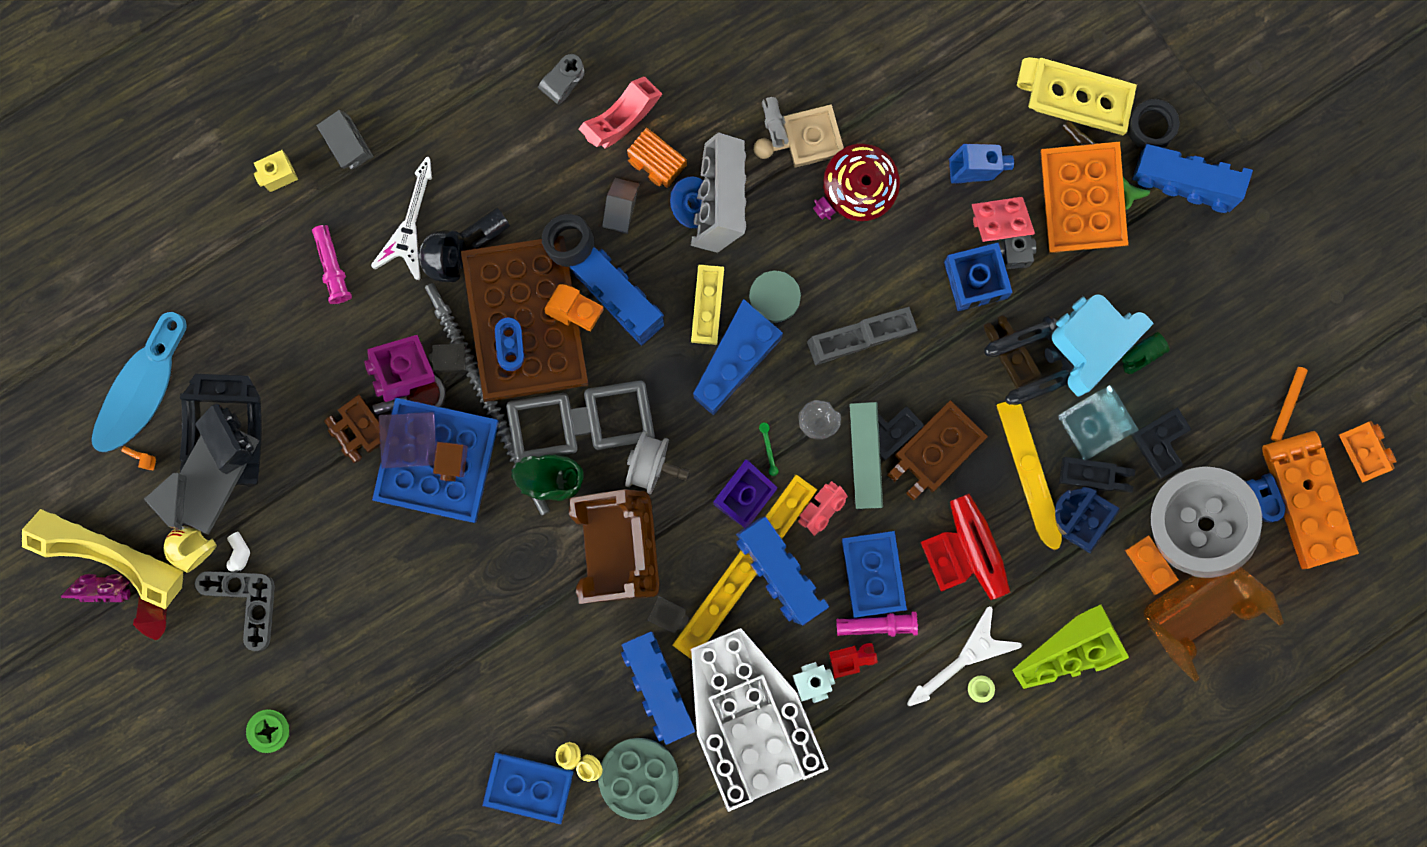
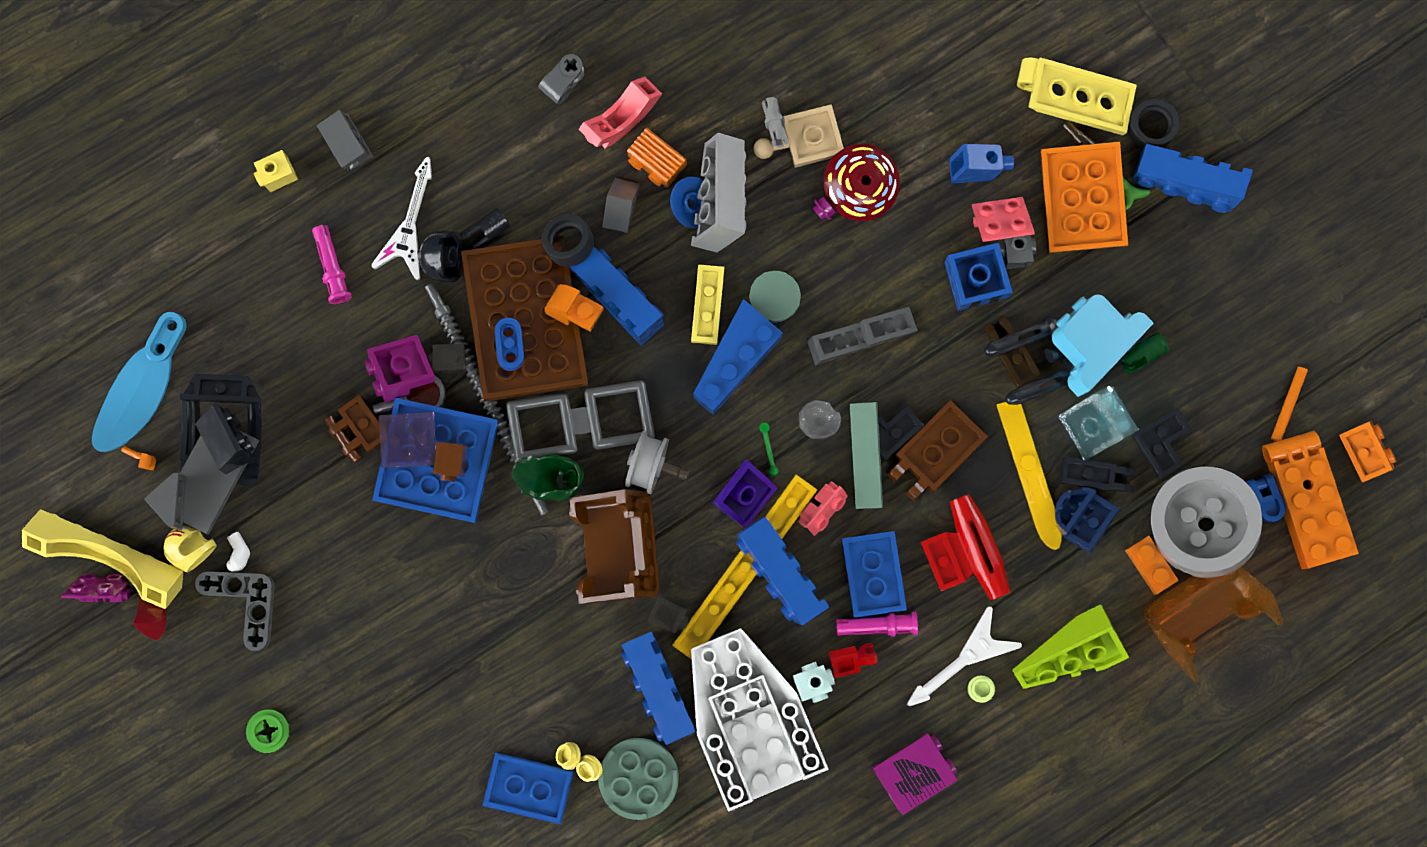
(915, 773): none -> magenta panel

